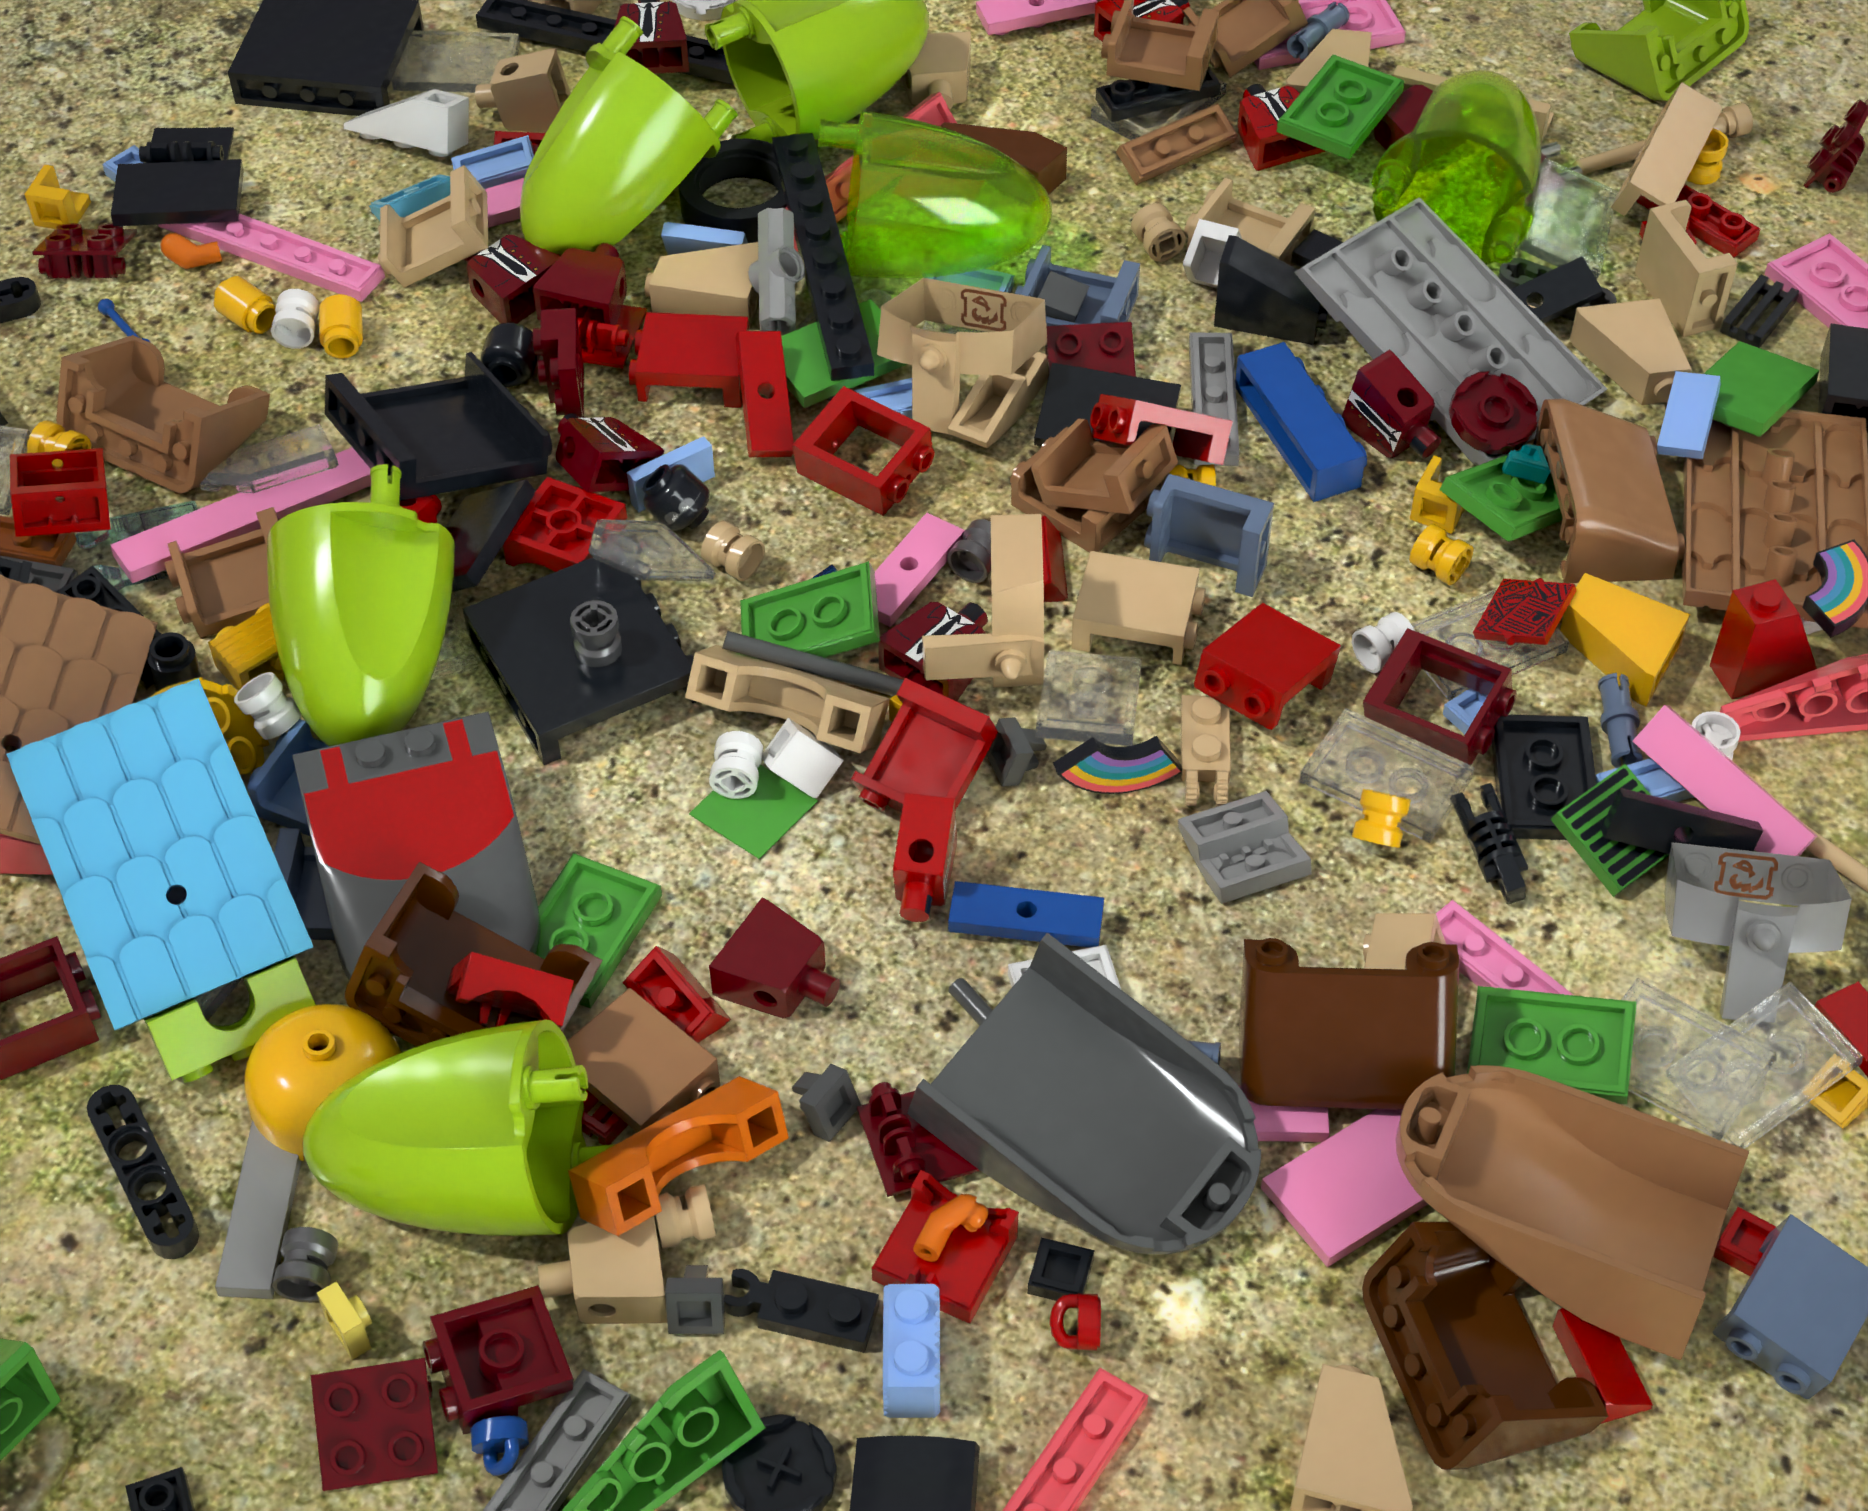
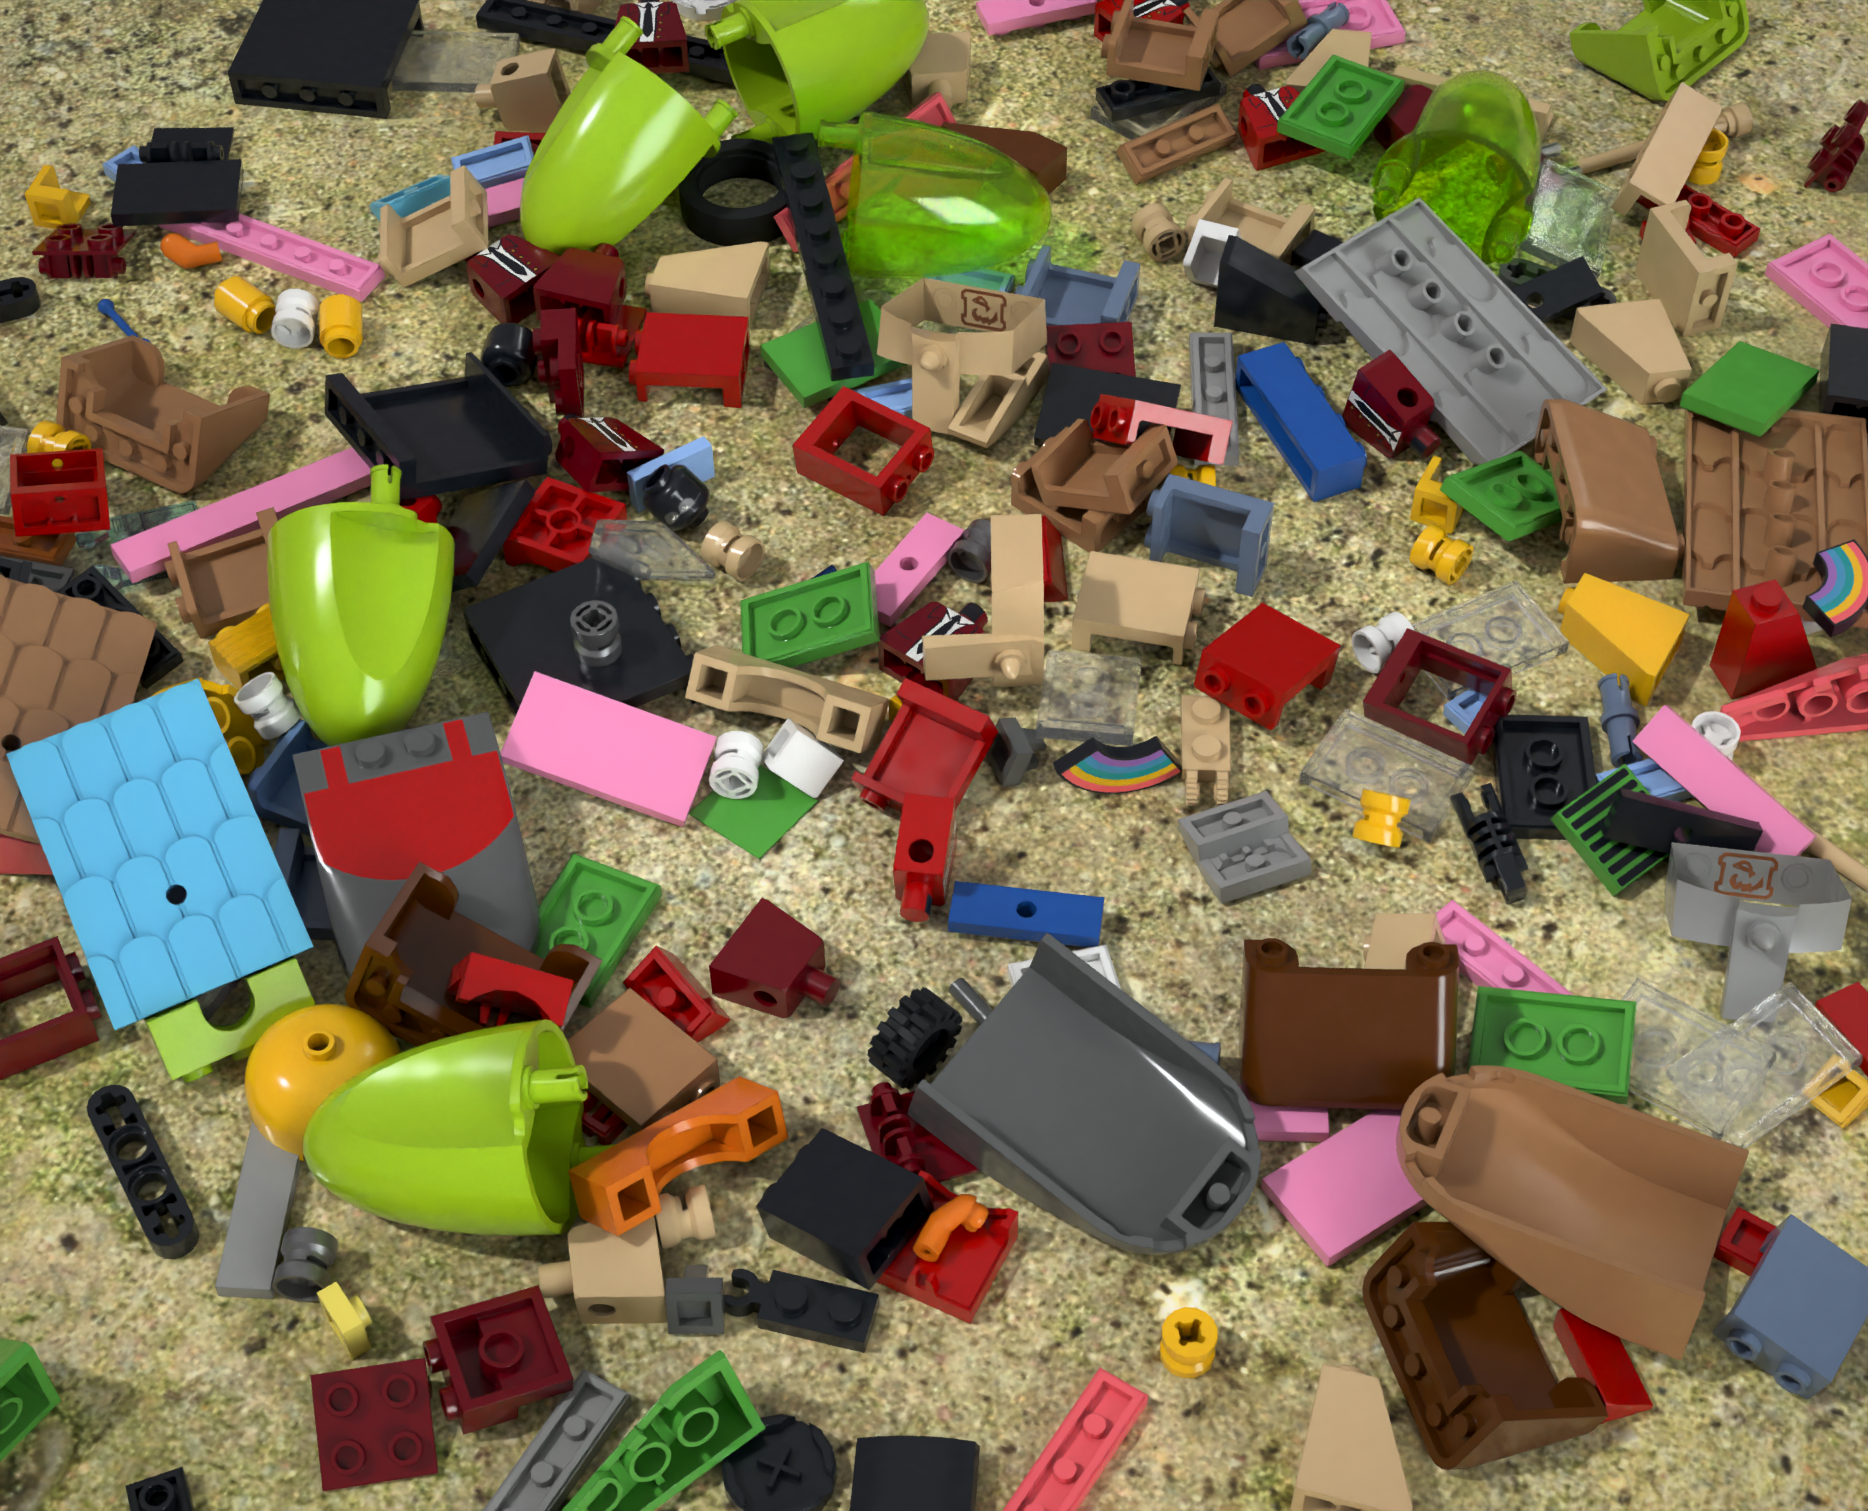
(172, 660): black brick -> none
(274, 462): clear tile -> none
(426, 121): white slope -> none
(497, 1436): blue tile -> none
(608, 749): none -> bright pink tile
(688, 238): light blue tile -> none
(763, 372): red tile -> none
(776, 270): light grey piece -> none
(811, 663): dark grey bar -> none
(827, 1100): dark grey tile -> none
(845, 1208): none -> black brick
(911, 1351): light blue brick -> none
(914, 1038): none -> black tyre
(1060, 1270): black tile -> none
(1063, 296): dark grey tile -> none
(1088, 1321): red tile -> none
(1192, 1356): none -> yellow wheel
(1493, 413): dark red tile -> none
(1524, 611): red piece -> none
(1527, 464): teal tile -> none
(1688, 415): light blue tile -> none
(1770, 293): black tile -> none

